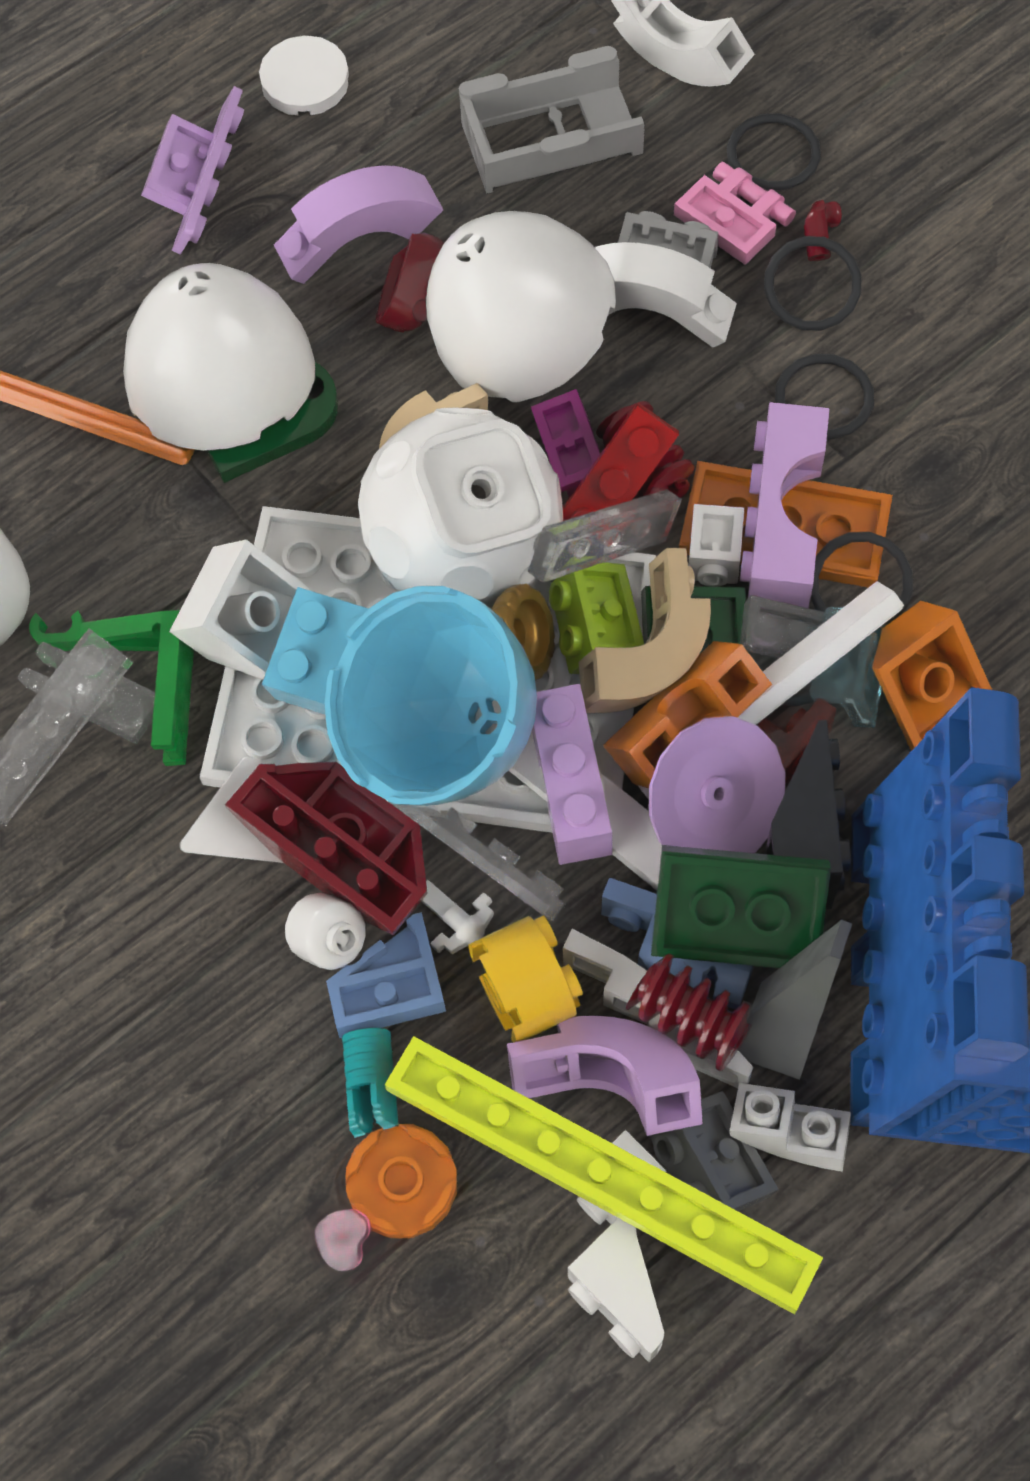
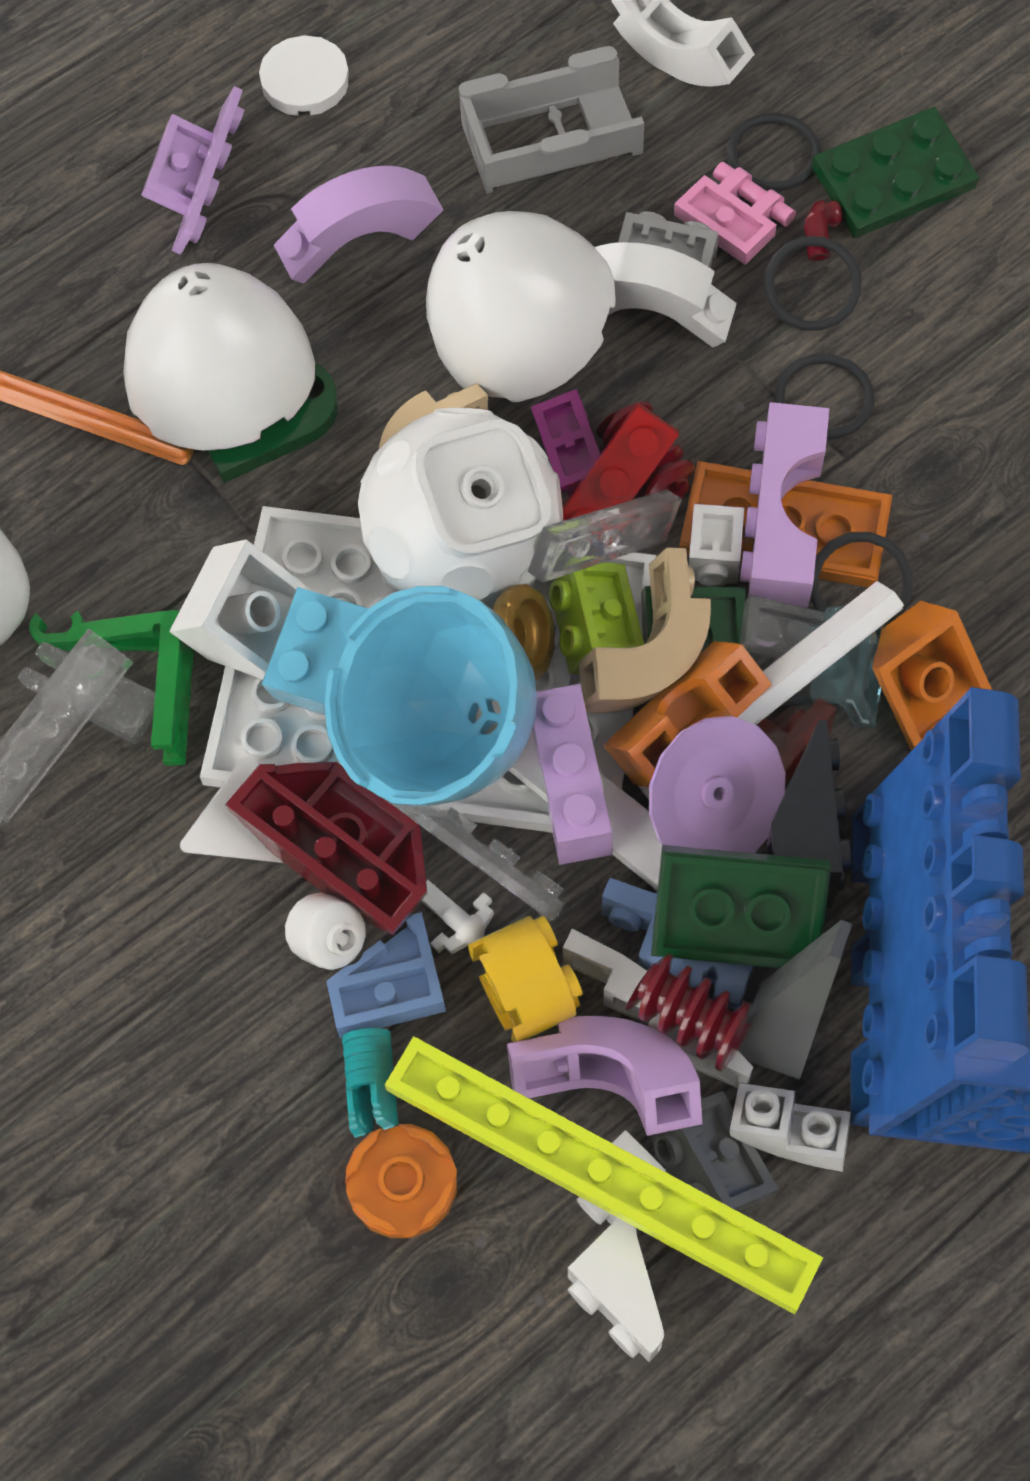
(341, 1238): clear pink piece -> none
(406, 284): dark red piece -> none
(895, 172): none -> dark green plate

